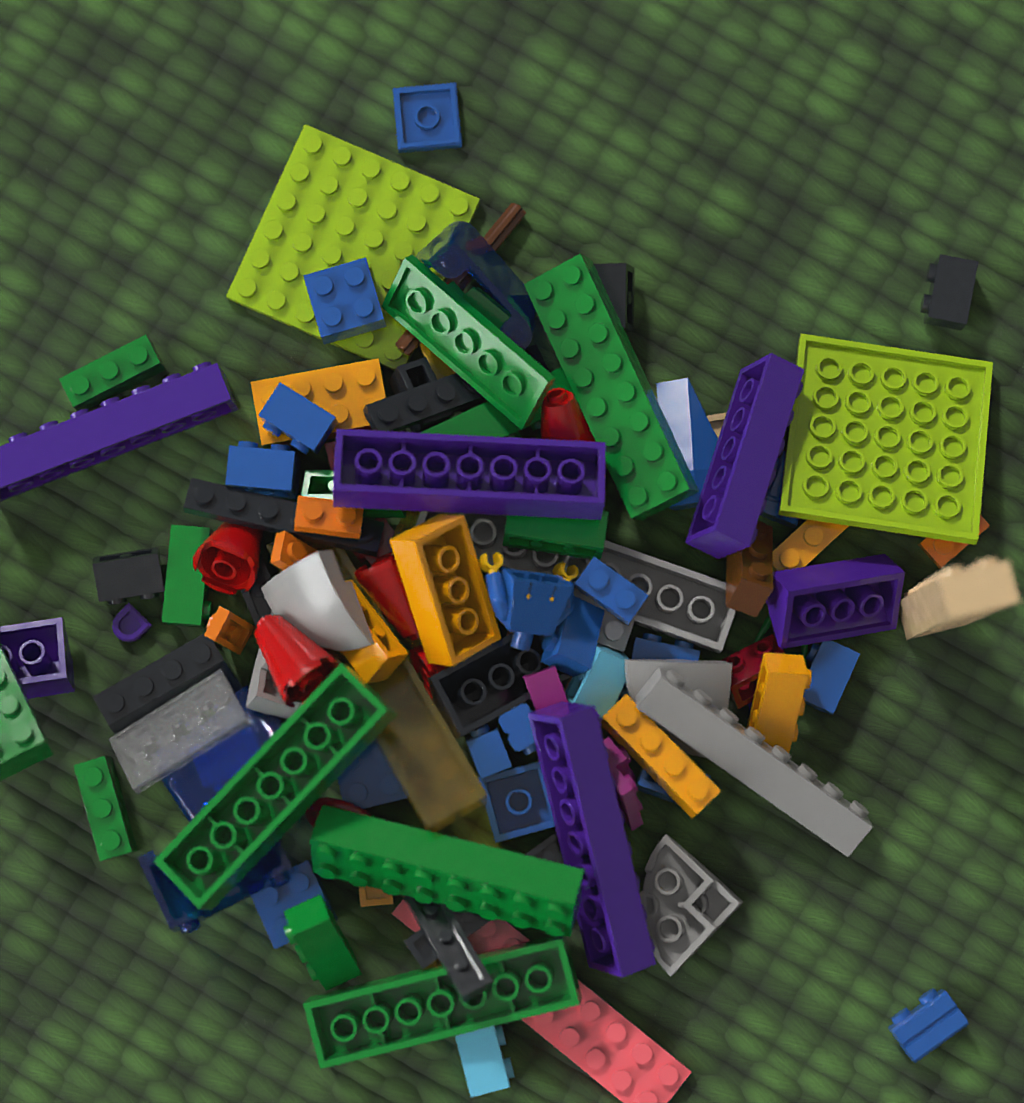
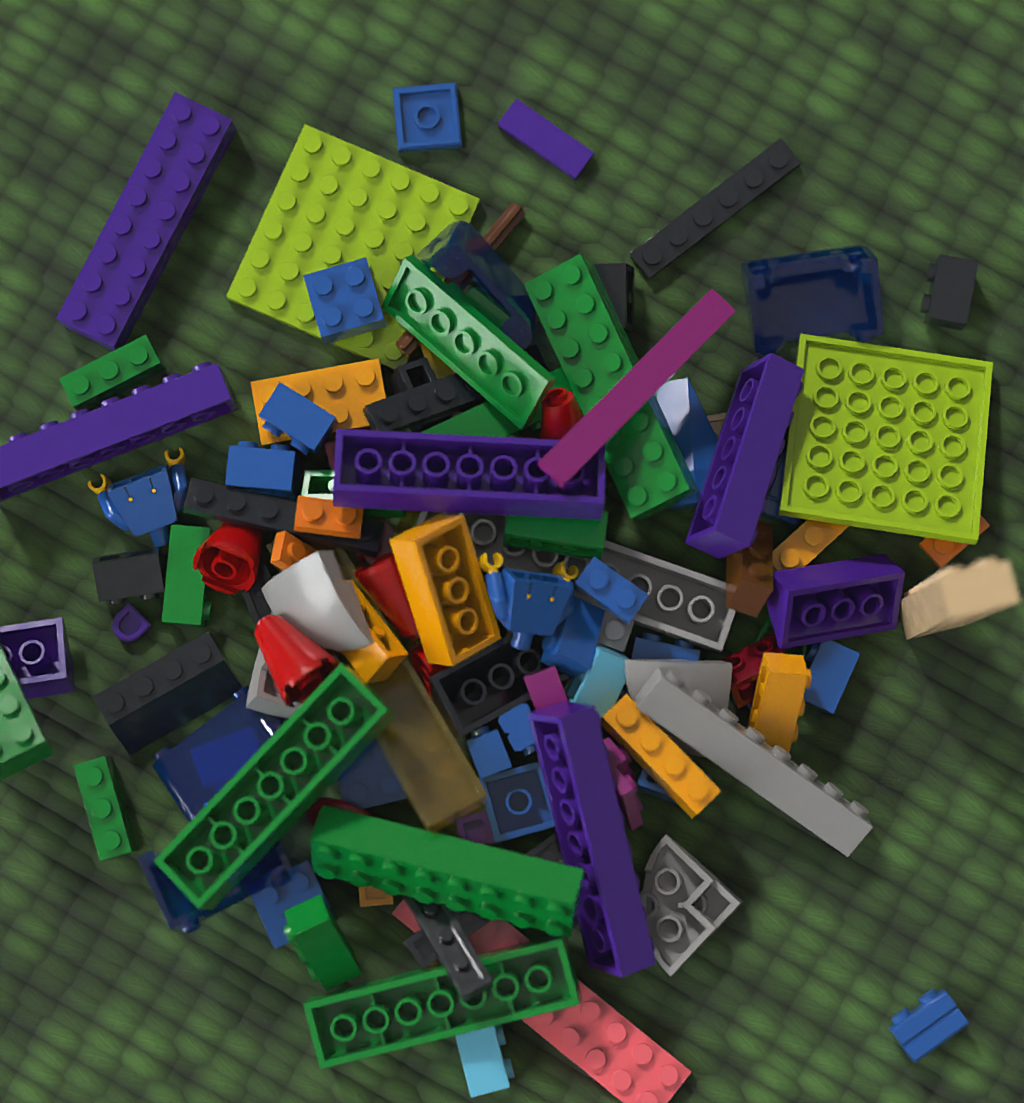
(146, 499): none -> blue torso
(147, 222): none -> dark purple brick
(179, 731): clear tile -> none
(229, 630): orange plate -> none
(475, 828): none -> tile
(545, 139): none -> dark purple tile
(636, 388): none -> magenta tile
(714, 209): none -> black plate
(812, 296): none -> clear blue windscreen

